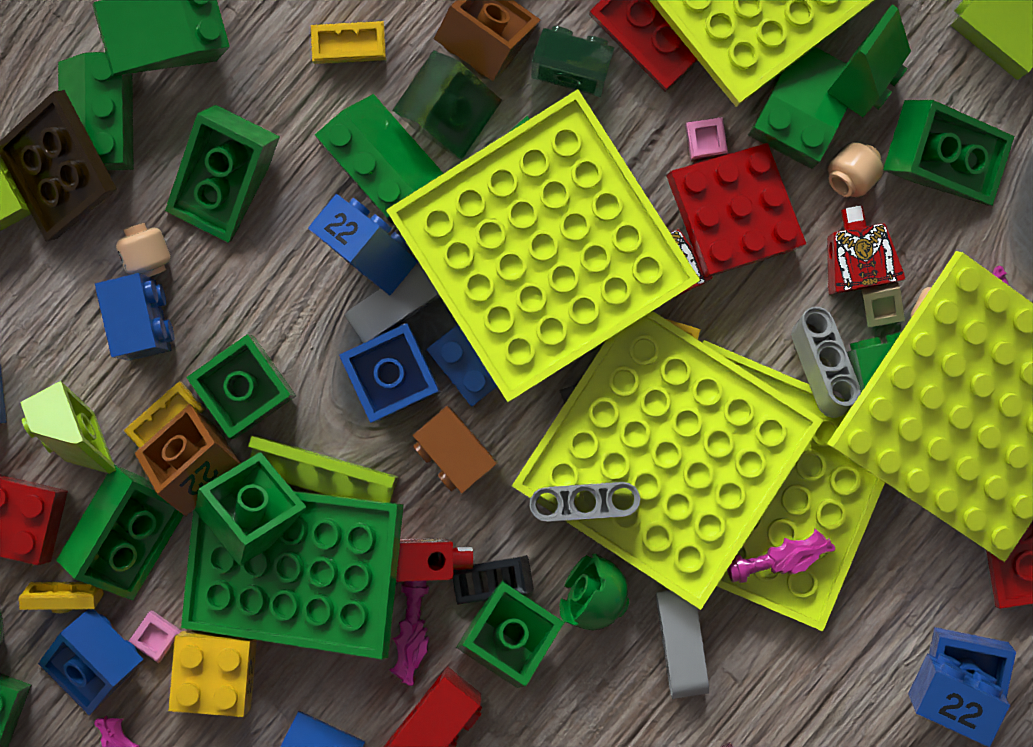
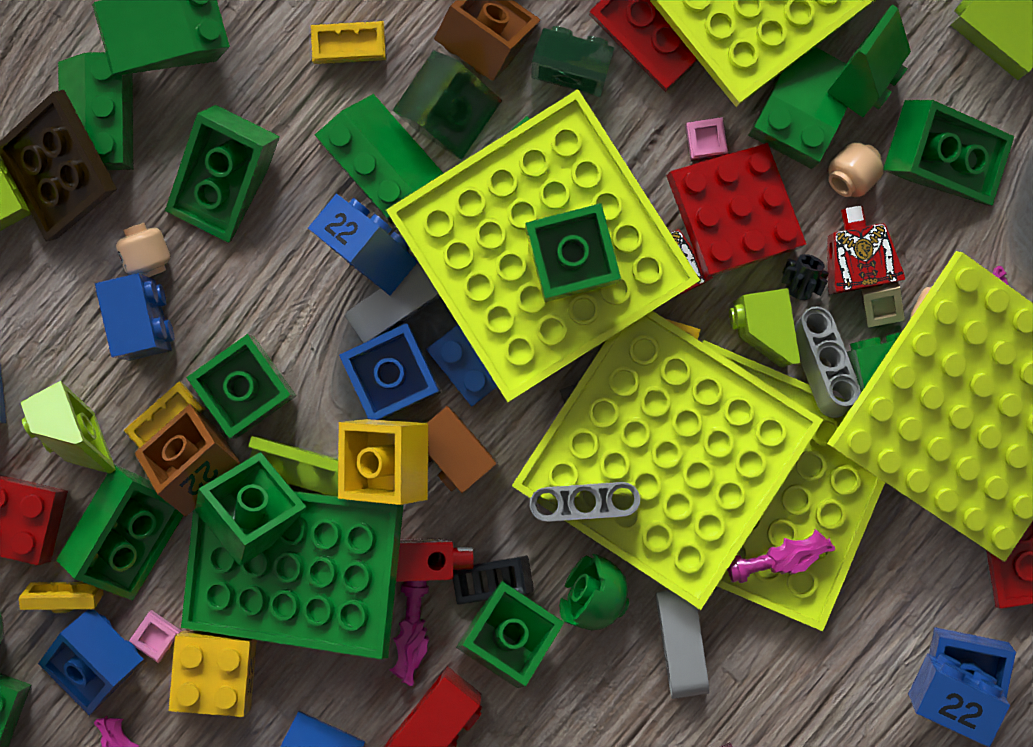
(383, 461): none -> yellow brick
(572, 252): none -> green brick
(767, 325): none -> lime slope
(805, 276): none -> black gear

